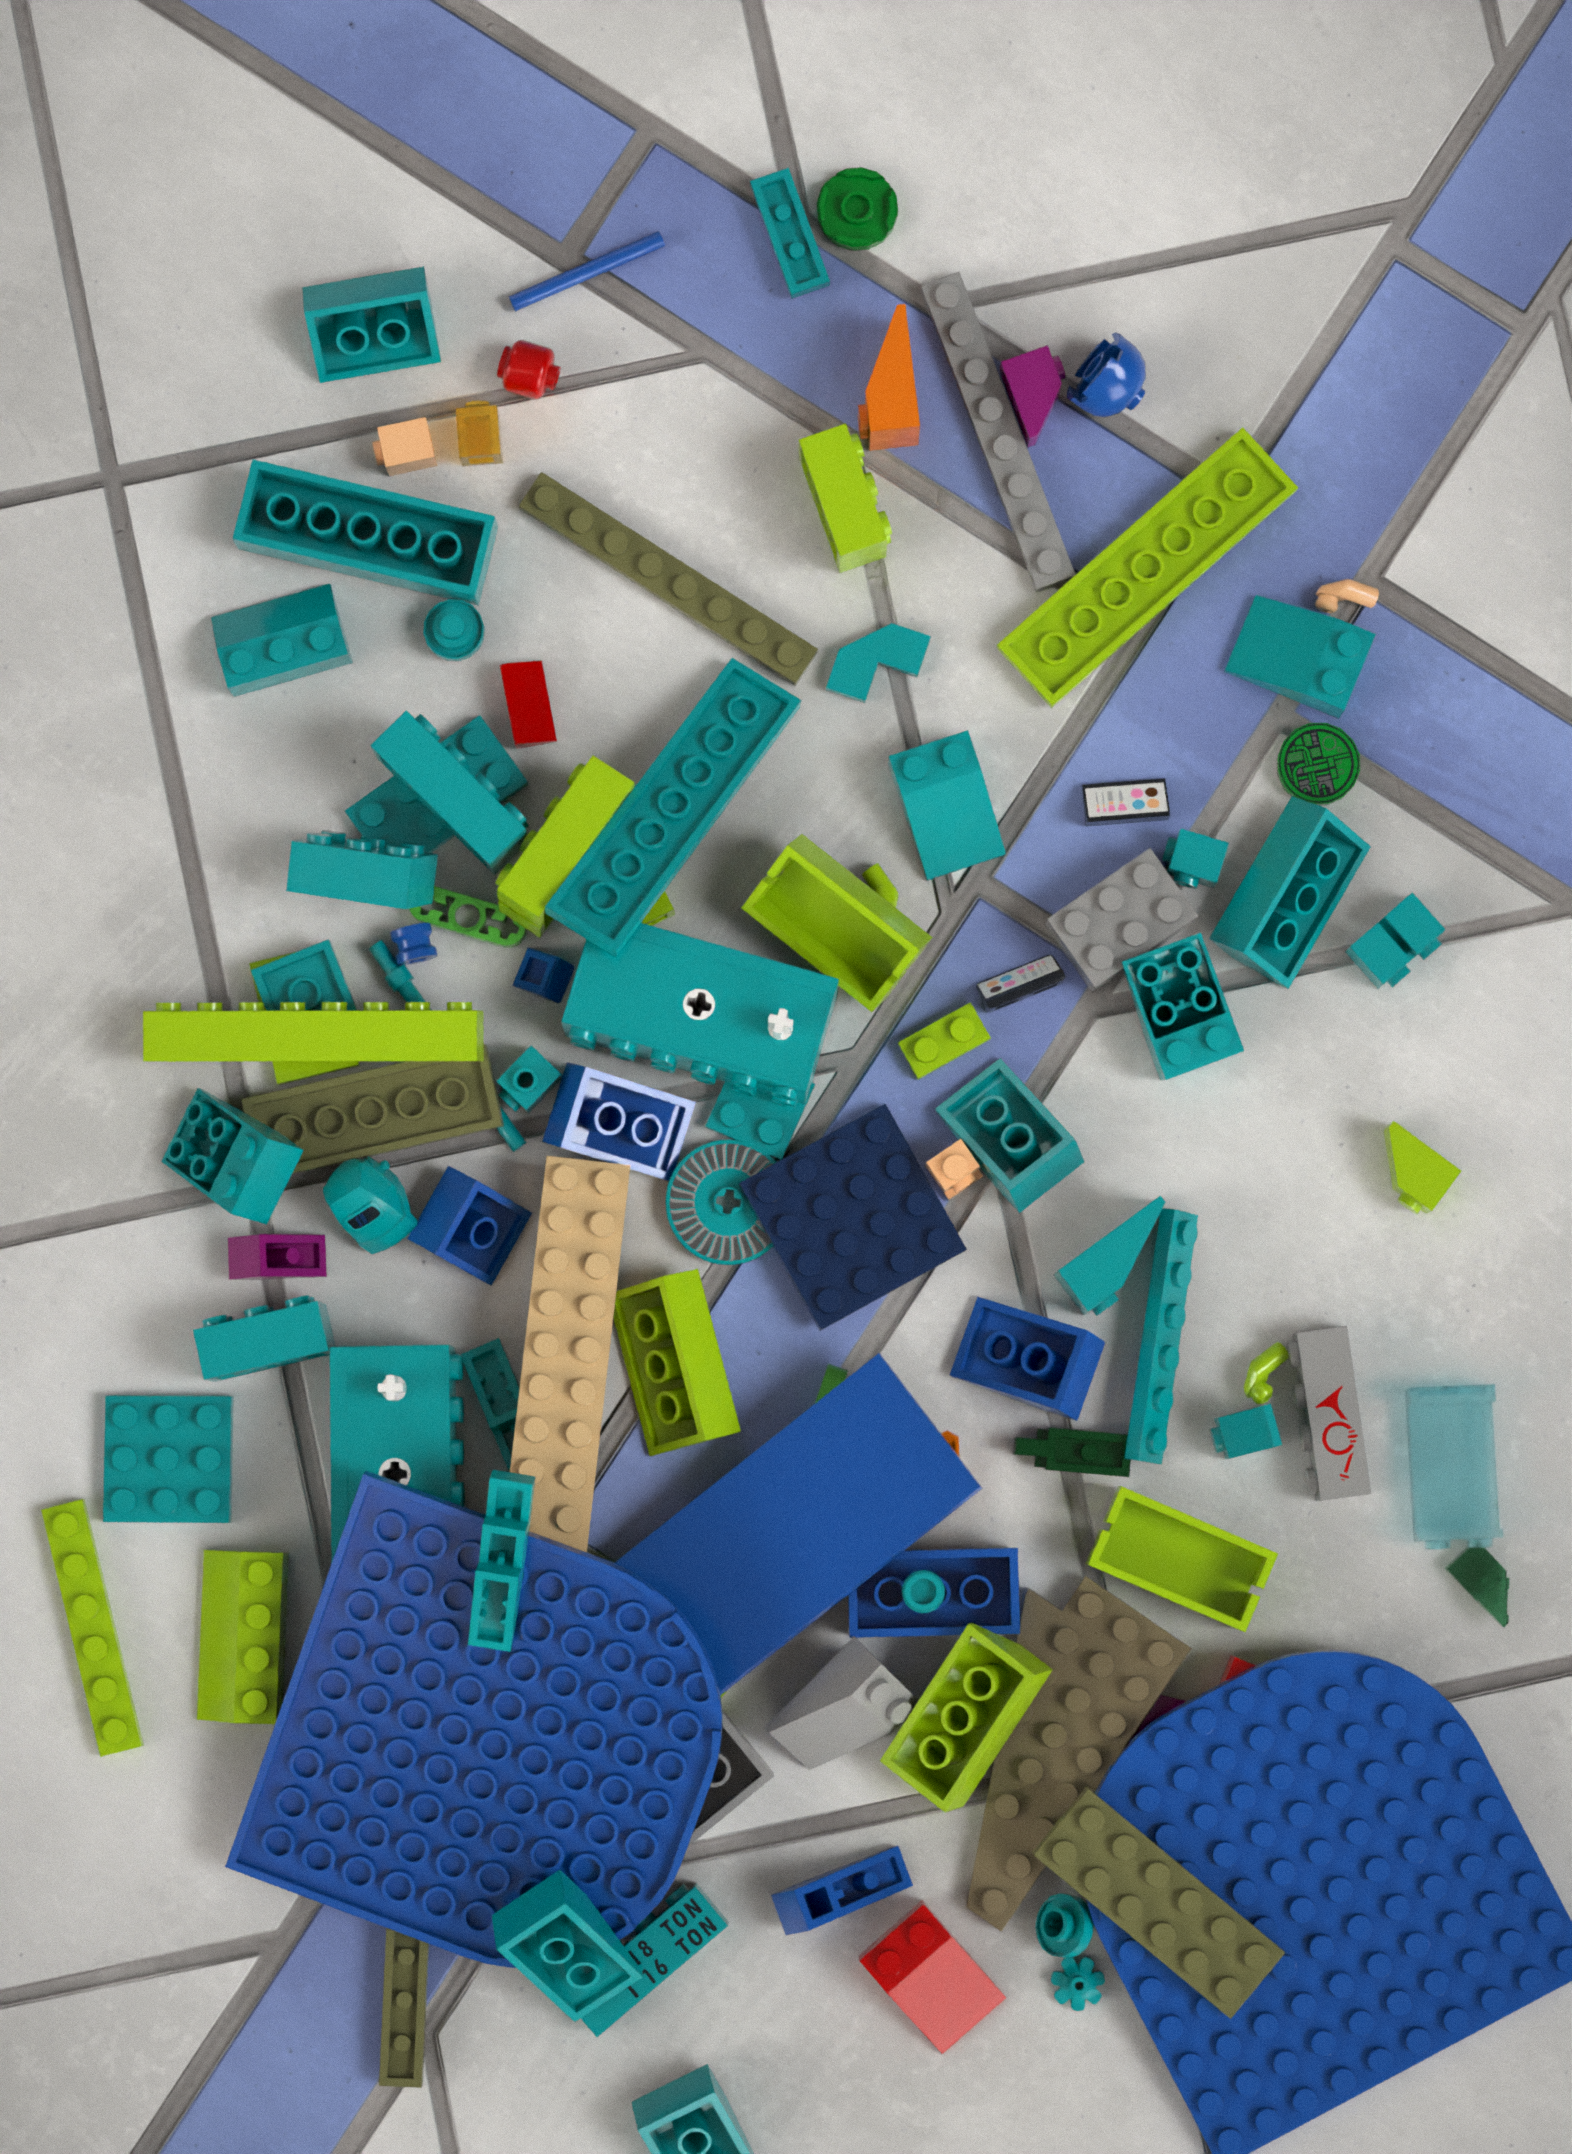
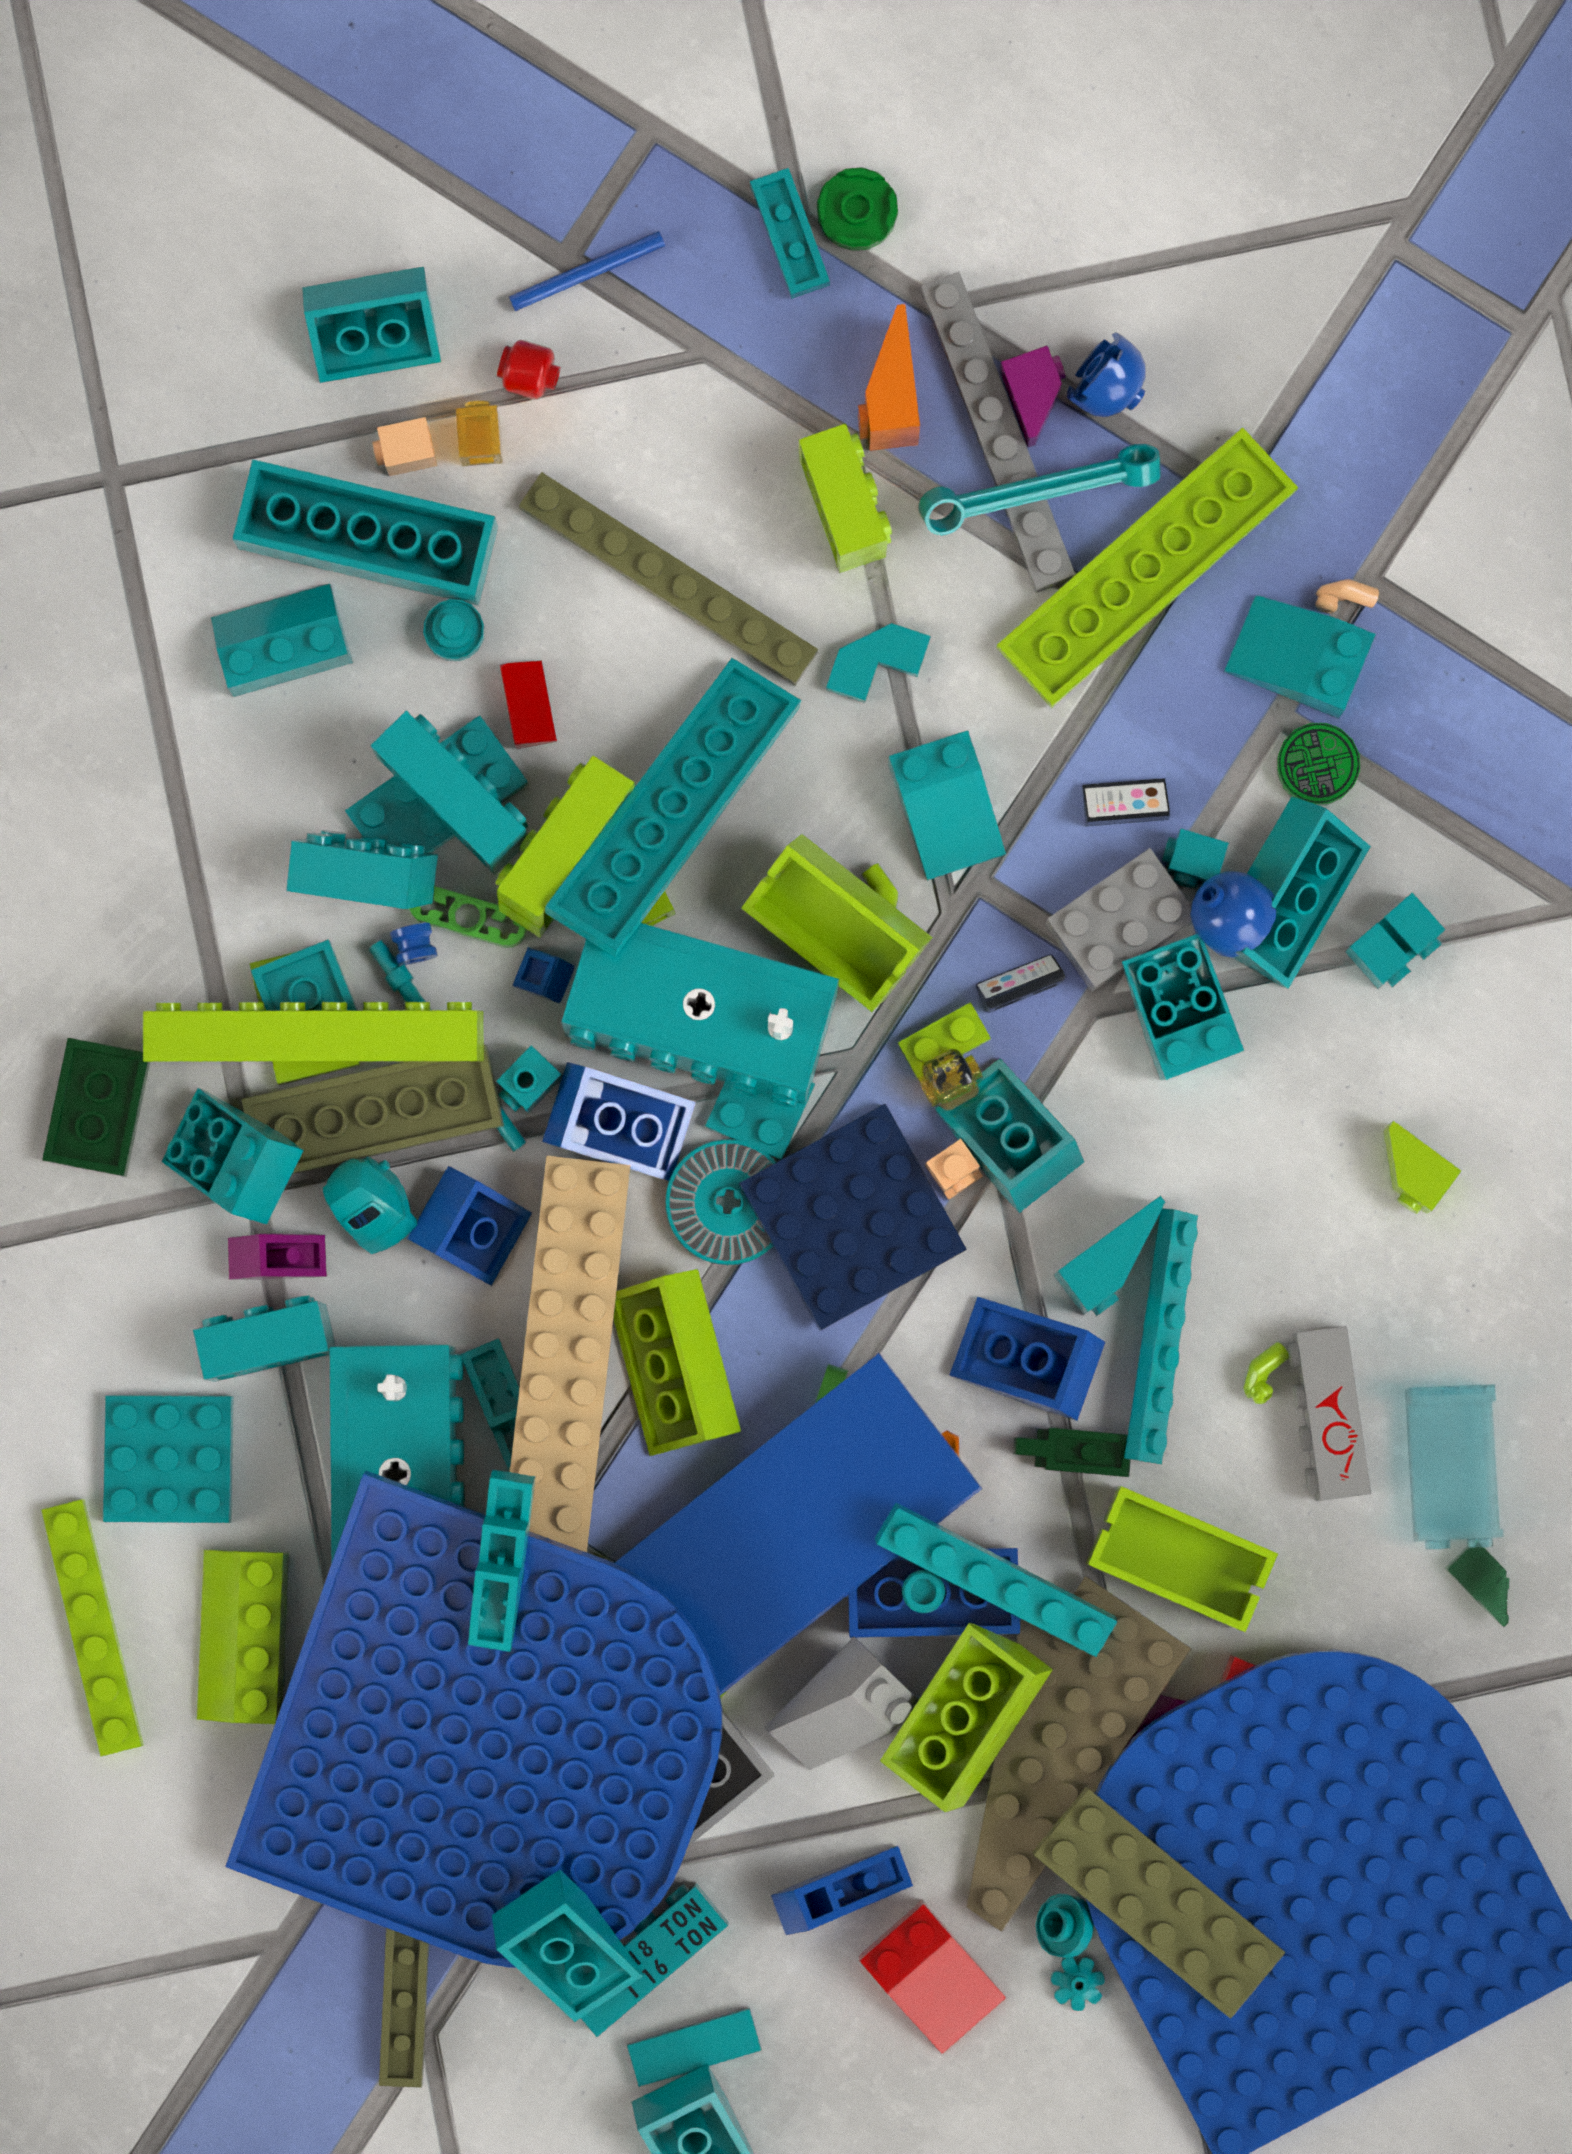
(96, 1107): none -> dark green plate
(694, 2047): none -> teal tile
(950, 1079): none -> clear yellow head
(995, 1579): none -> teal plate
(1135, 466): none -> teal piece
(1232, 912): none -> blue cylinder
(1246, 1432): teal slope -> none

